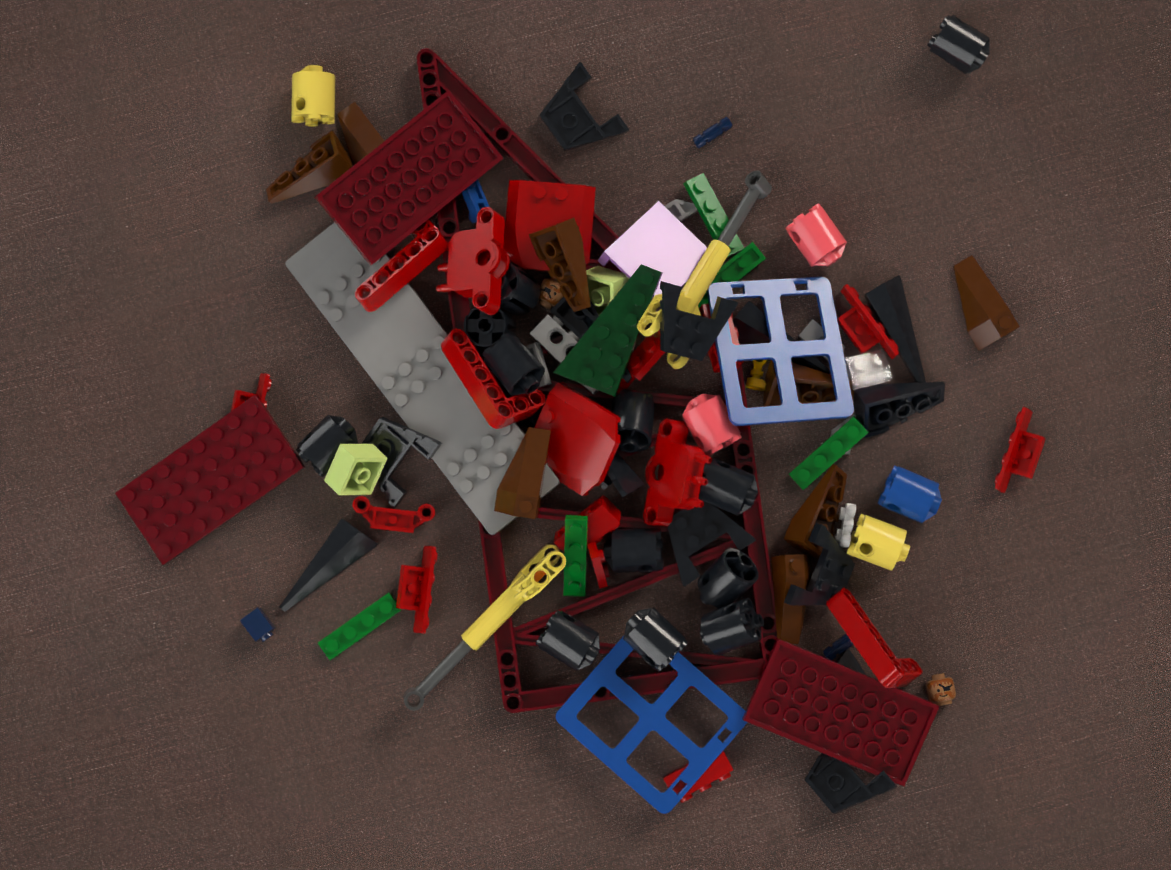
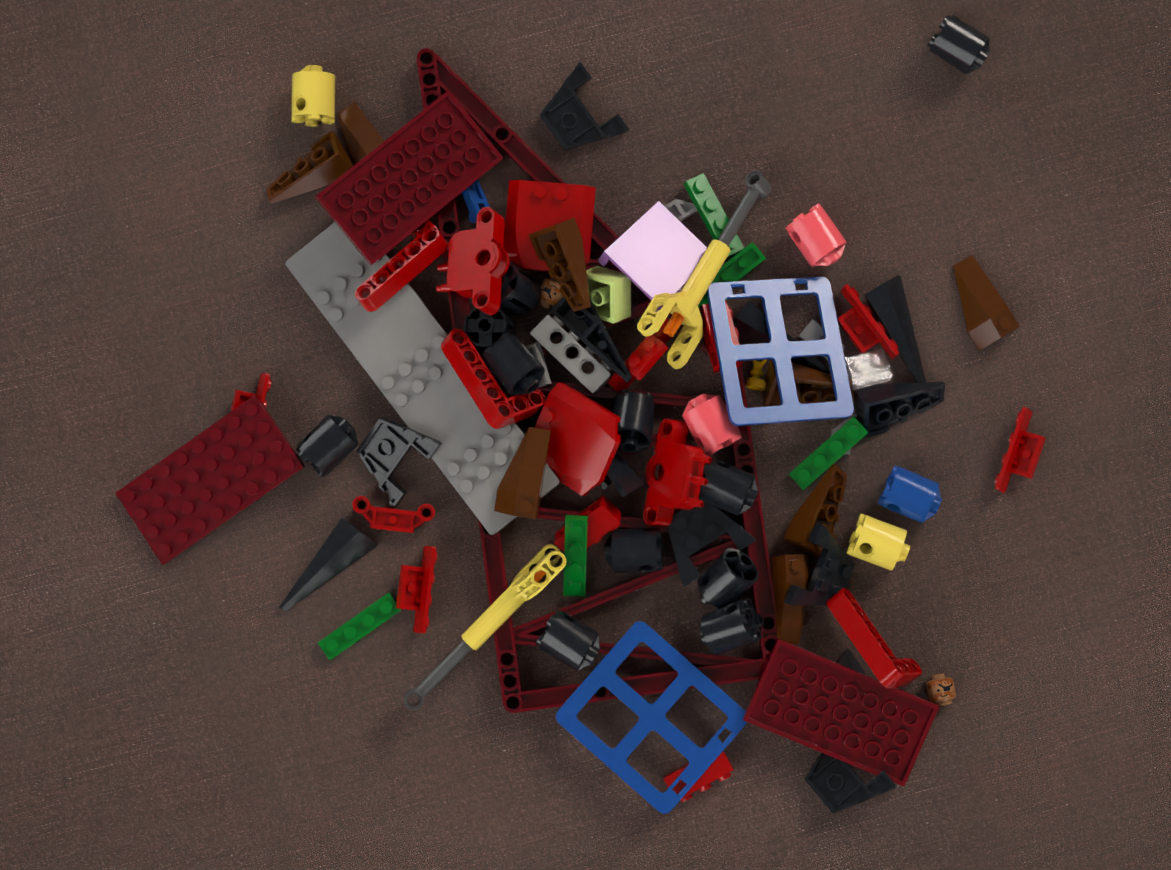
(258, 625): dark blue brick -> none
(355, 469): yellowish green brick -> none
(598, 558): red plate -> none
(608, 344): dark green wing -> none
(653, 637): black cylinder -> none
(687, 332): black wing -> none
(712, 132): dark blue axle -> none
(838, 647): dark blue axle -> none
(846, 514): white plate -> none

